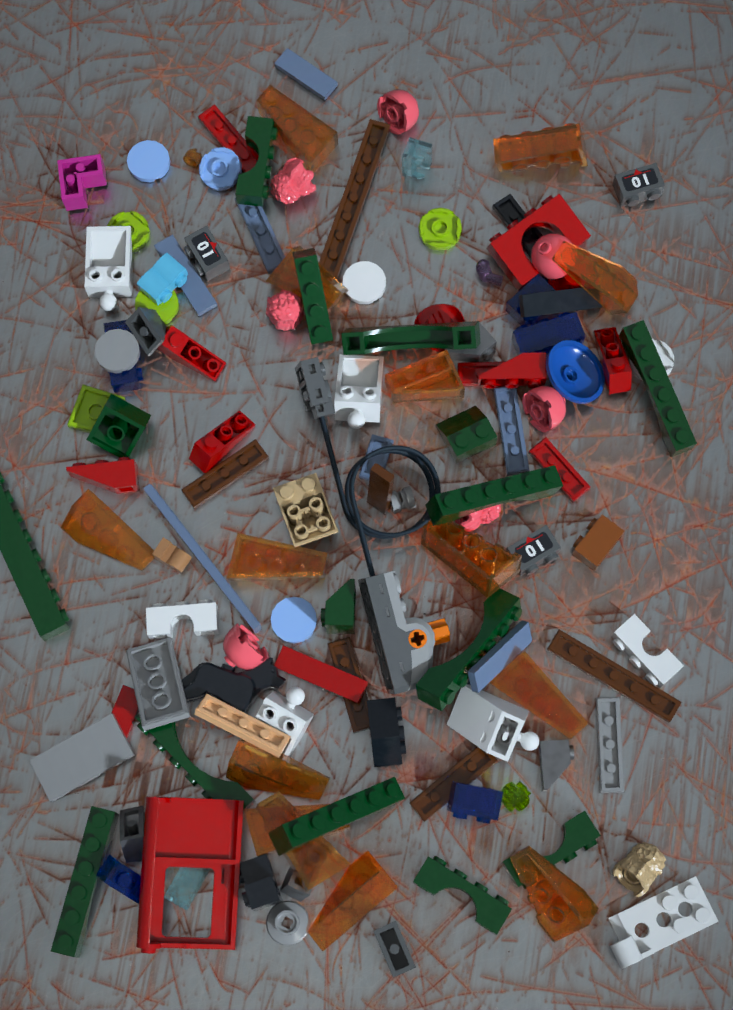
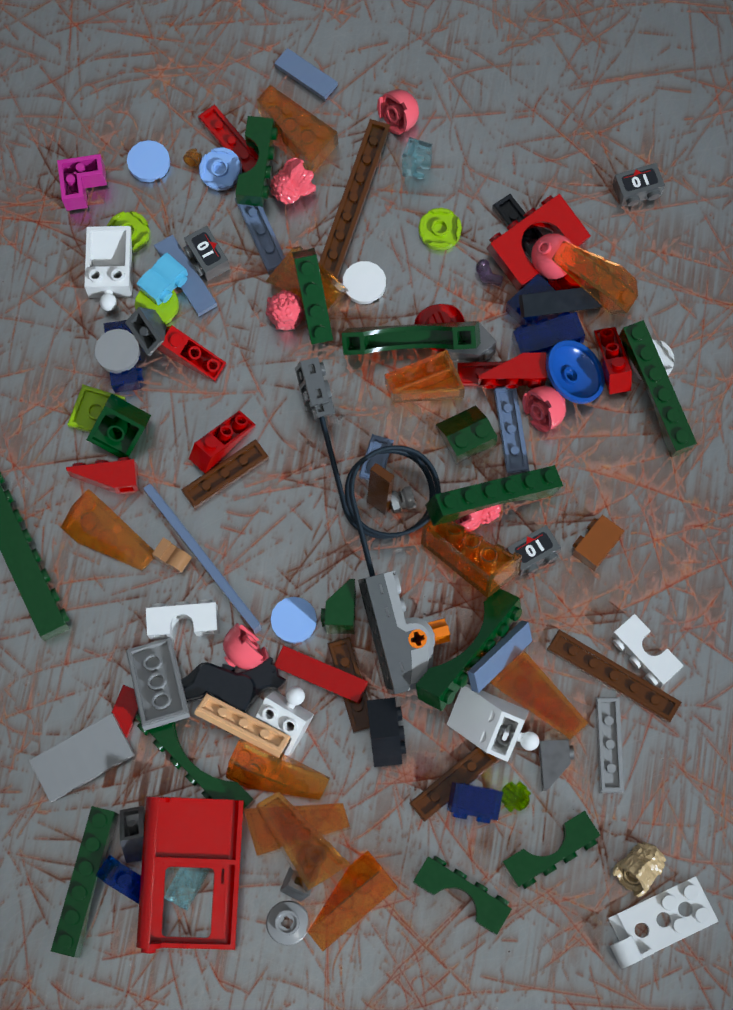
(260, 883): black brick -> none
(272, 560): clear orange wedge -> none
(305, 510): tan slope -> none
(335, 815): dark green arch -> none
(359, 389): white slope -> none
(394, 949): dark grey brick -> none
(541, 148): clear orange wedge -> none
(547, 455): red tile -> none
(558, 900): clear orange wedge -> none

